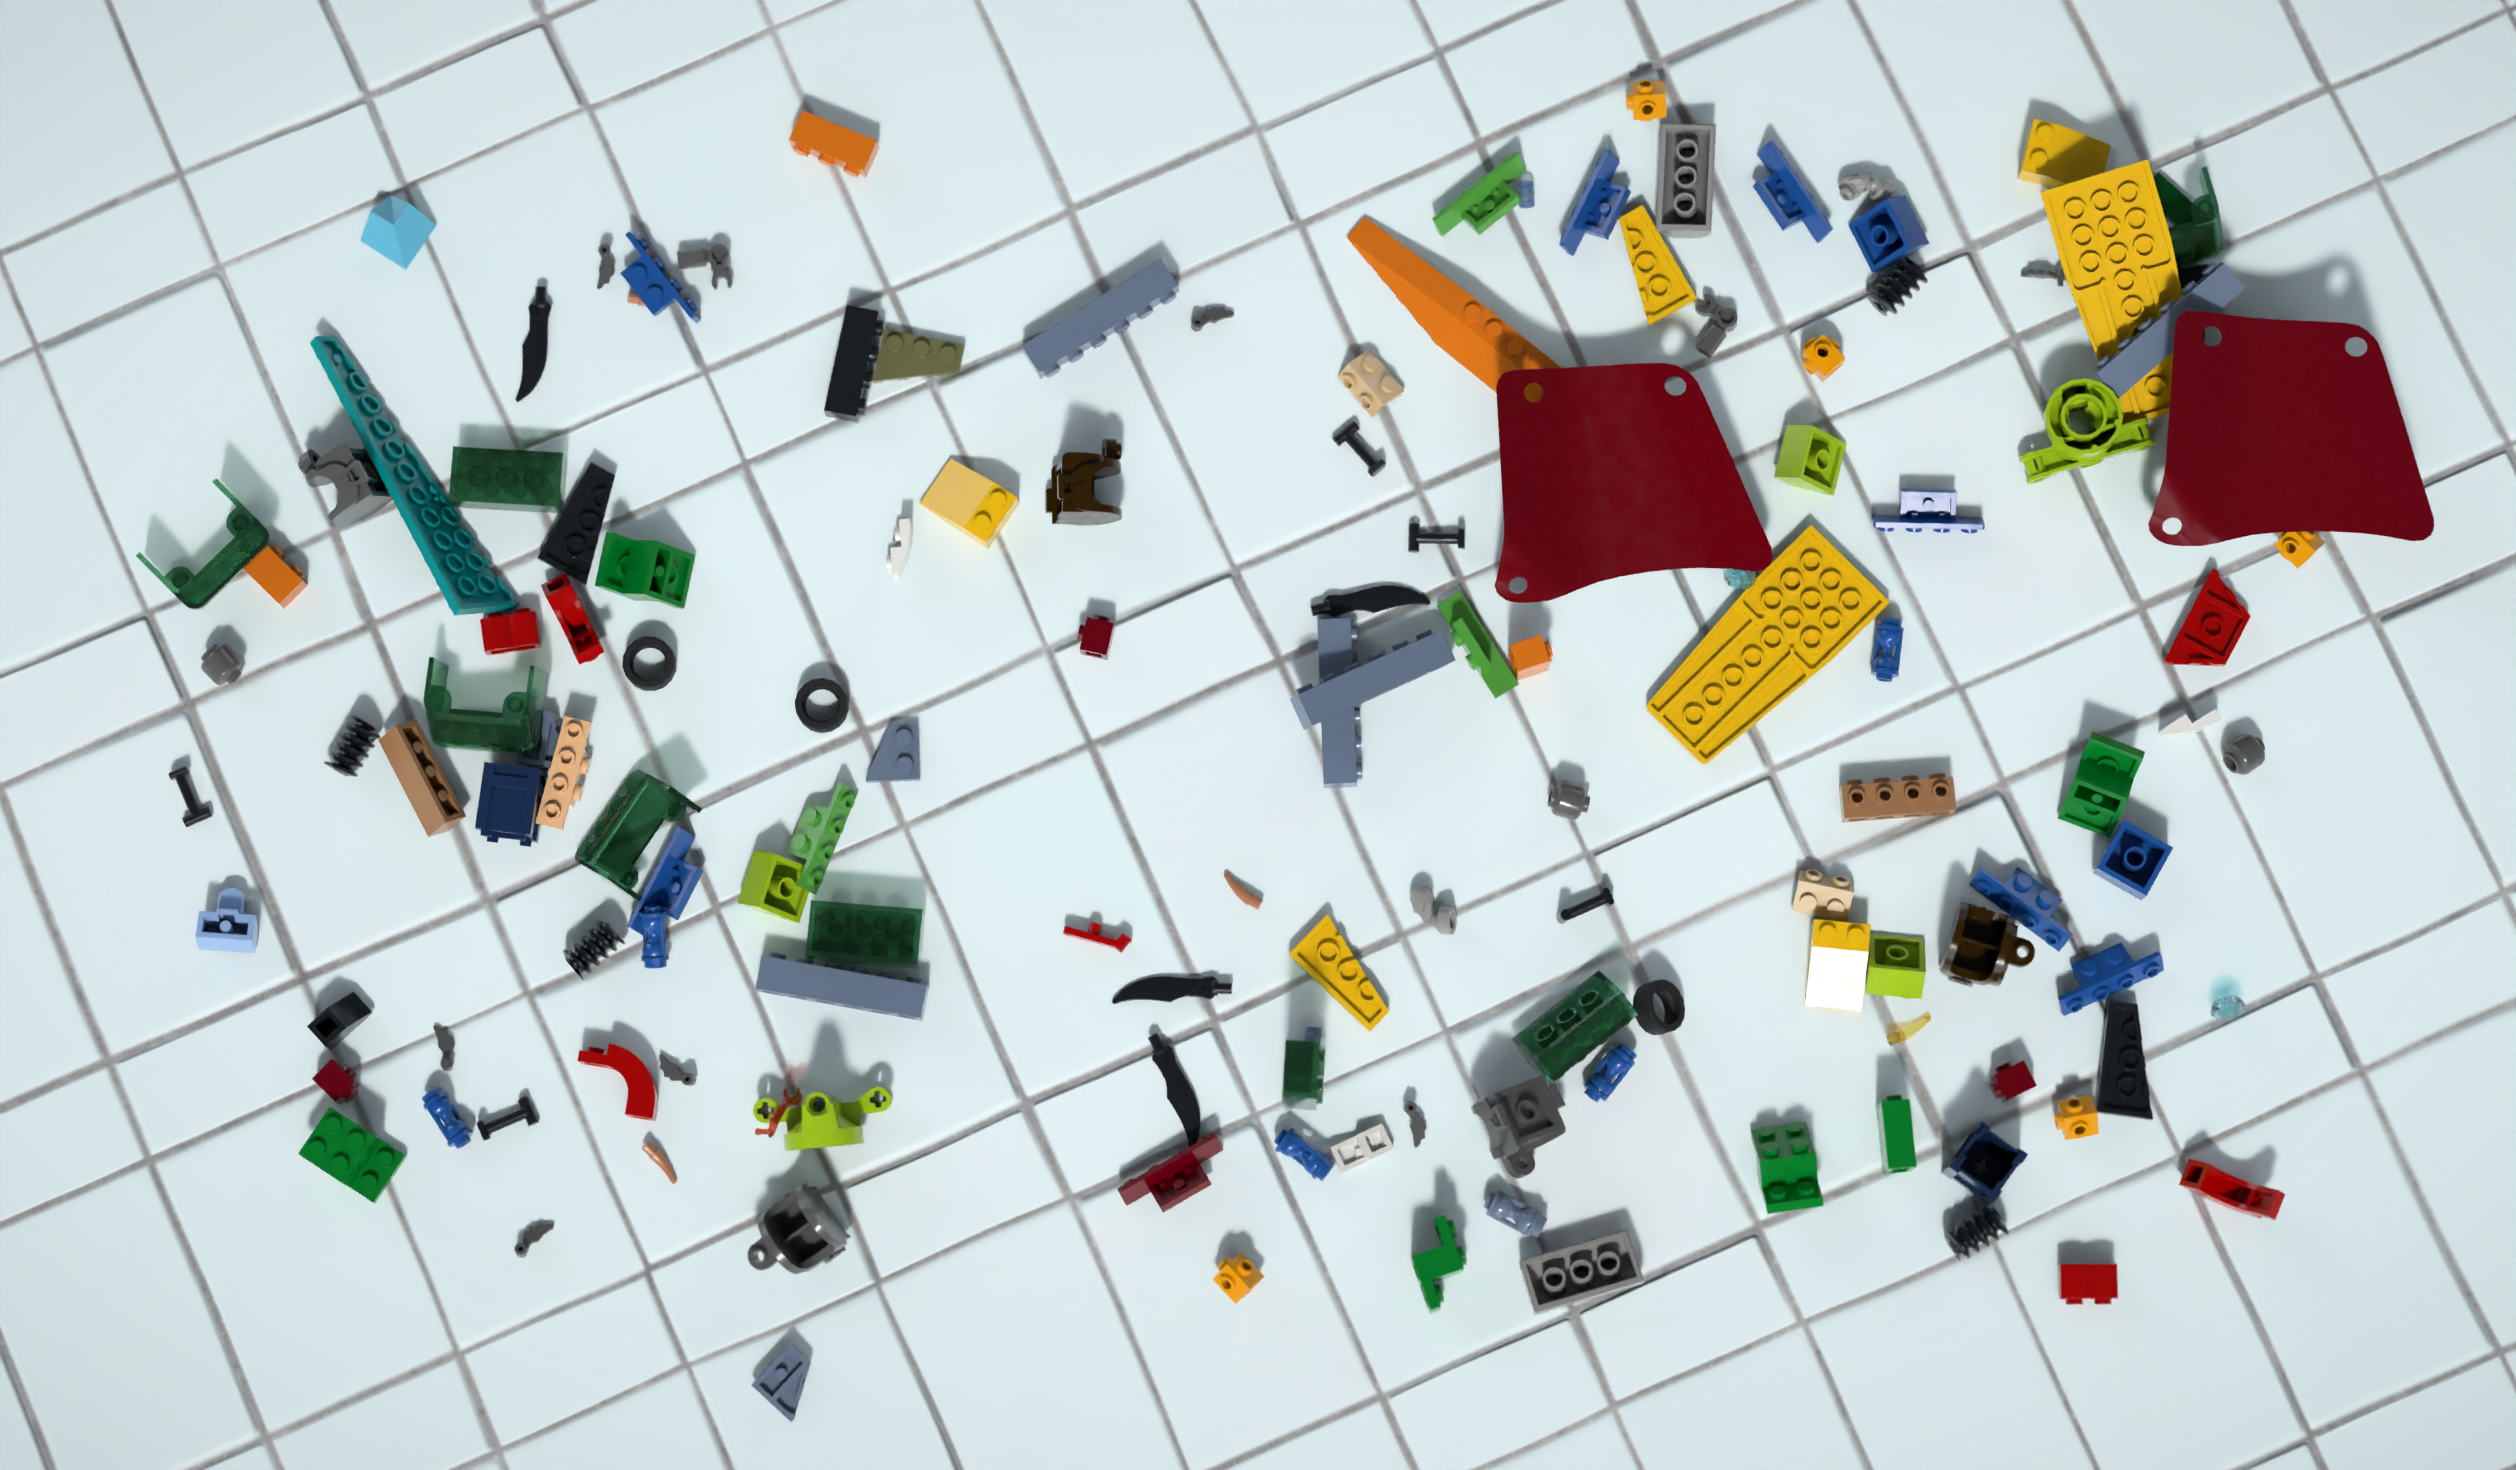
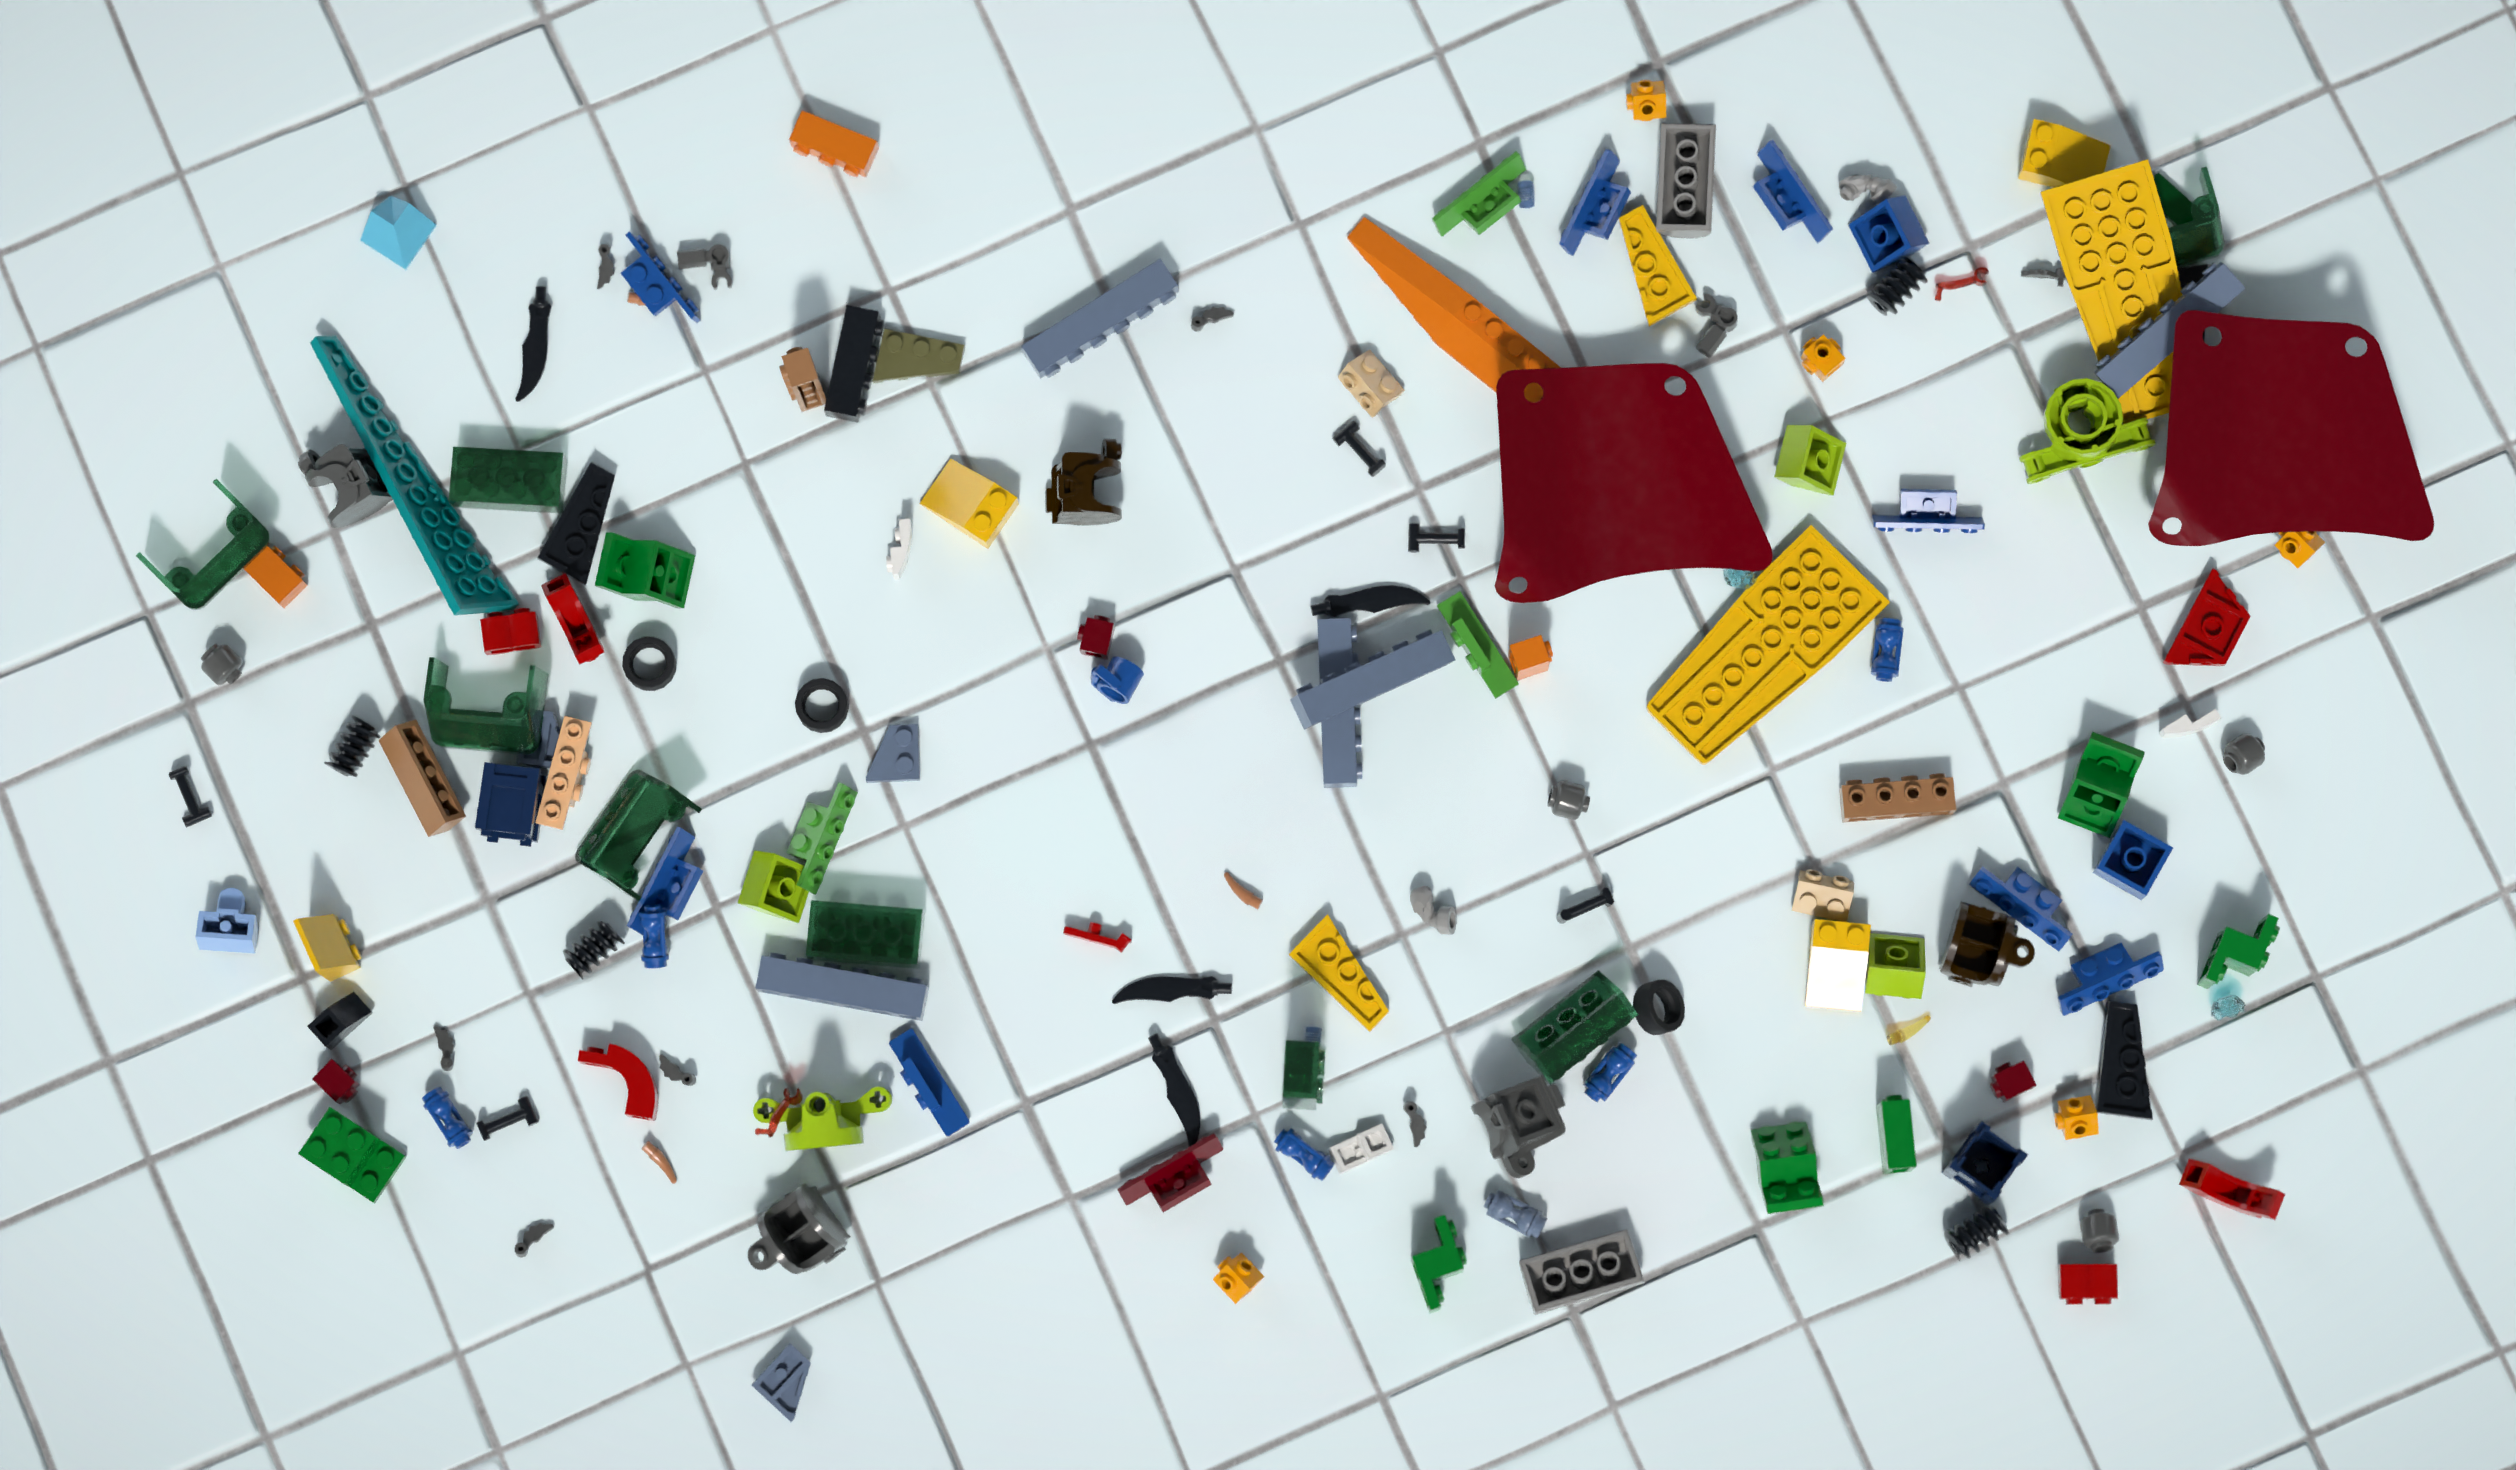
(328, 945): none -> yellow slope
(802, 379): none -> medium nougat brick
(929, 1083): none -> blue bracket
(1117, 680): none -> blue piece
(1951, 285): none -> clear red piece
(2099, 1231): none -> dark grey head
(2239, 951): none -> green bracket

